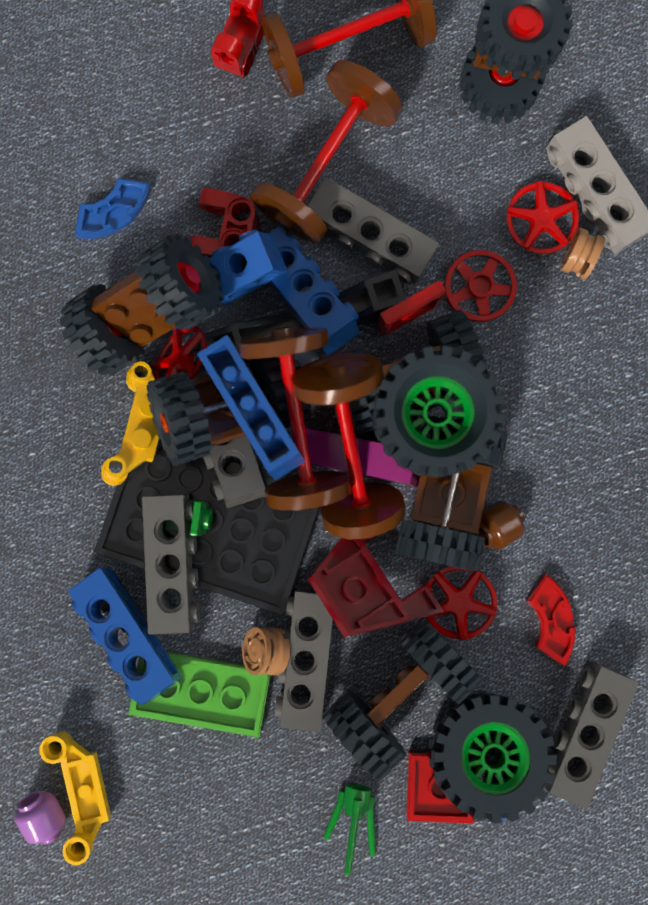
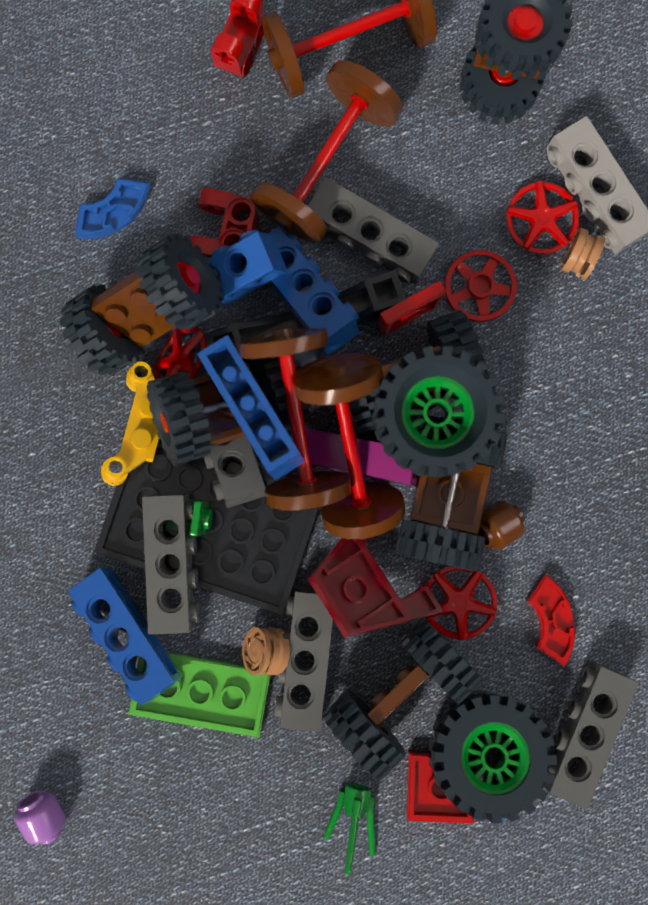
(84, 790): yellow plate -> none

